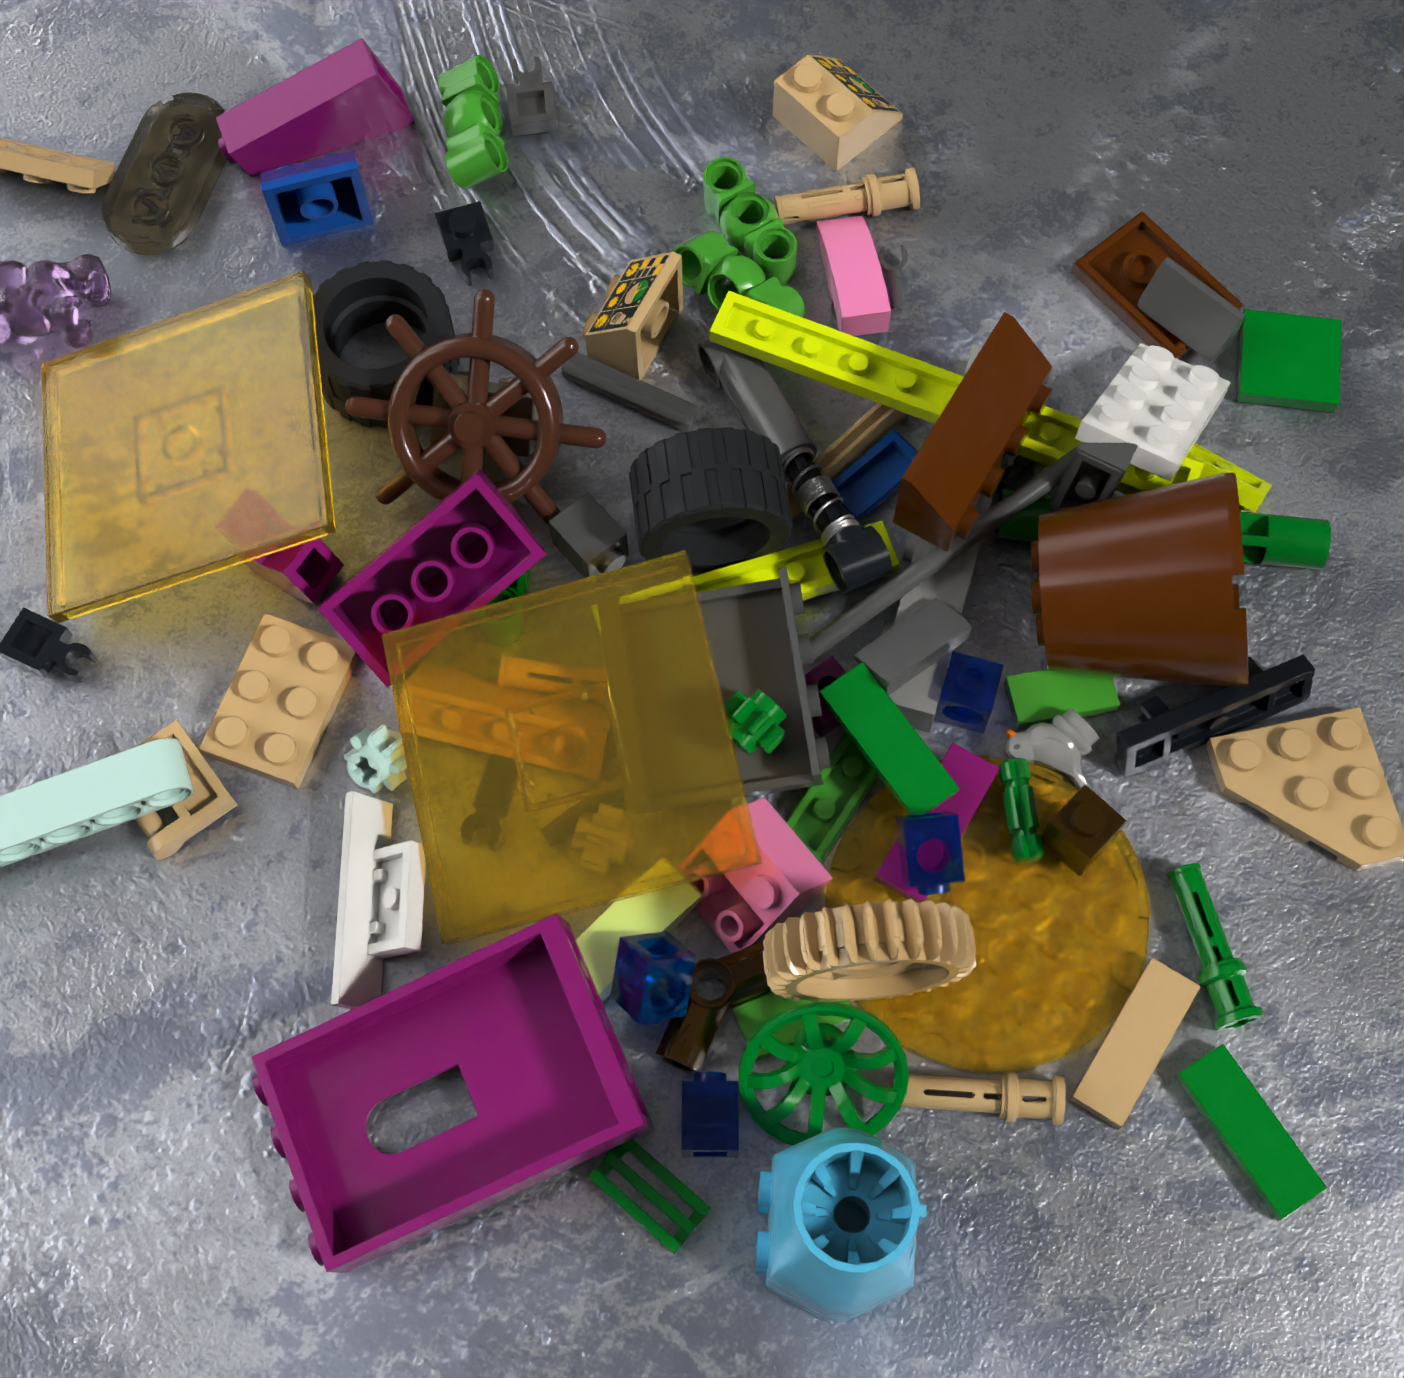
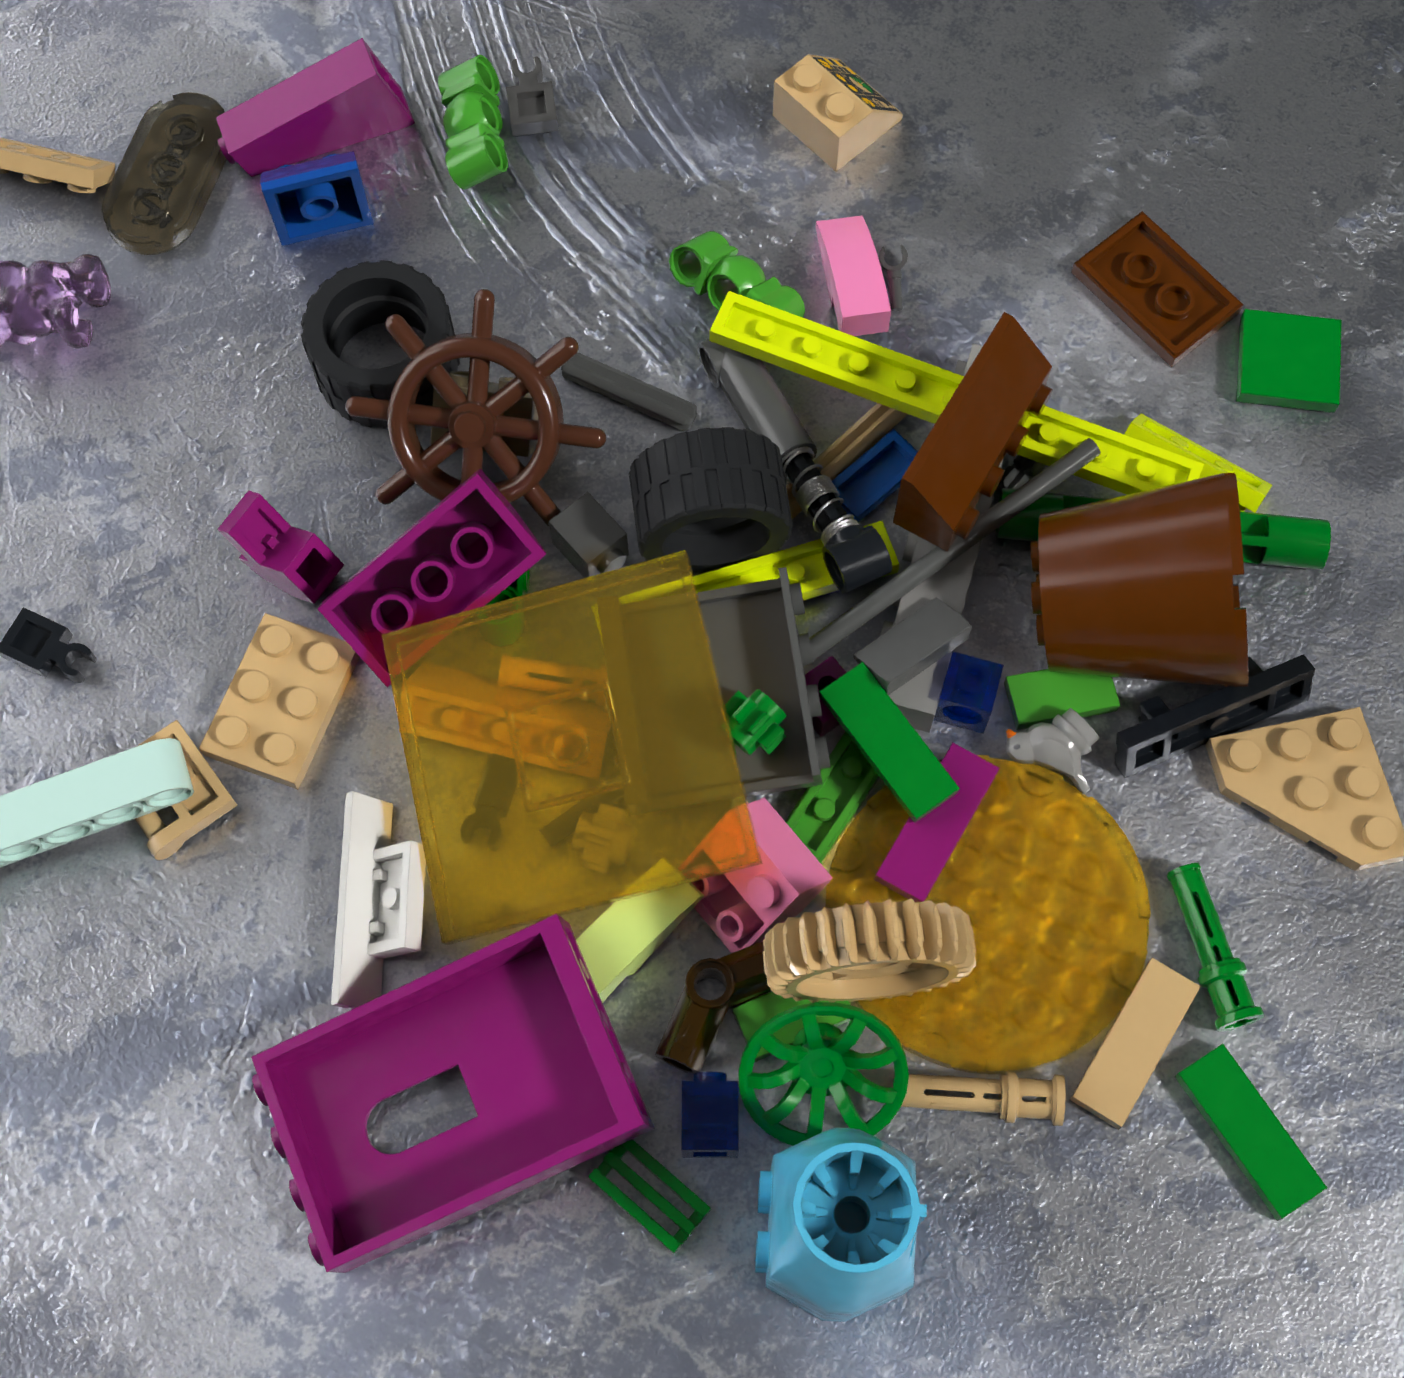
(184, 449): clear yellow tile -> none
(377, 759): light aqua gear -> none
(467, 238): black plate -> none
(636, 314): tan slope -> none
(652, 977): clear blue brick -> none
(741, 205): bright green piece -> none
(868, 196): tan pin -> none
(915, 830): clear blue brick -> none
(1020, 810): green axle -> none
(1082, 830): dark brown brick -> none
(1092, 474): dark grey slope -> none
(1156, 406): white plate -> none
(1191, 310): dark grey slope -> none

